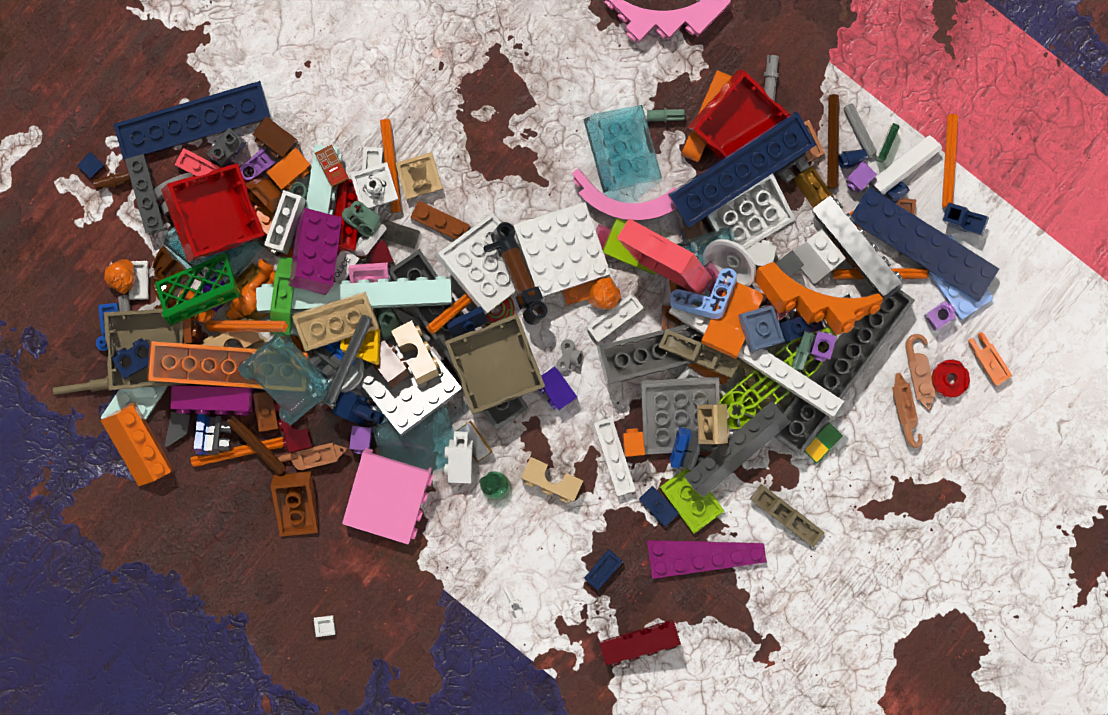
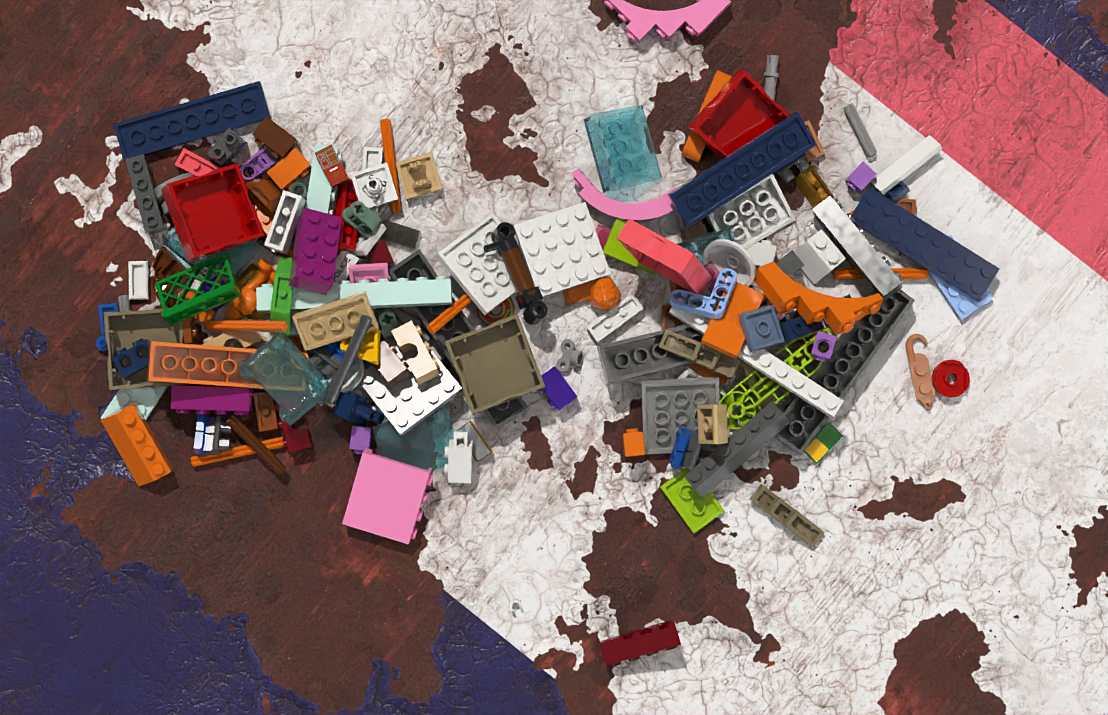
(91, 165): dark blue tile -> none
(93, 385): dark tan pin -> none
(111, 180): reddish brown pin -> none
(120, 276): orange hair -> none
(177, 427): dark grey tile -> none
(294, 503): dark orange slope -> none
(314, 456): nougat plate -> none
(324, 626): white tile -> none
(439, 220): dark orange plate -> none
(467, 322): dark blue plate -> none
(495, 485): clear green hair -> none
(535, 475): tan arch -> none
(603, 569): dark blue plate -> none
(614, 456): white plate -> none
(658, 506): dark blue plate -> none
(665, 115): sand green axle -> none
(686, 557): magenta wing -> none
(803, 350): sand green axle -> none
(833, 129): reddish brown axle -> none
(851, 158): dark blue cone -> none
(888, 141): clear green tile -> none
(906, 409): nougat plate -> none
(933, 319): medium lavender brick -> none
(950, 159): orange axle -> none
(965, 220): dark blue brick -> none
(990, 360): orange hinge -> none

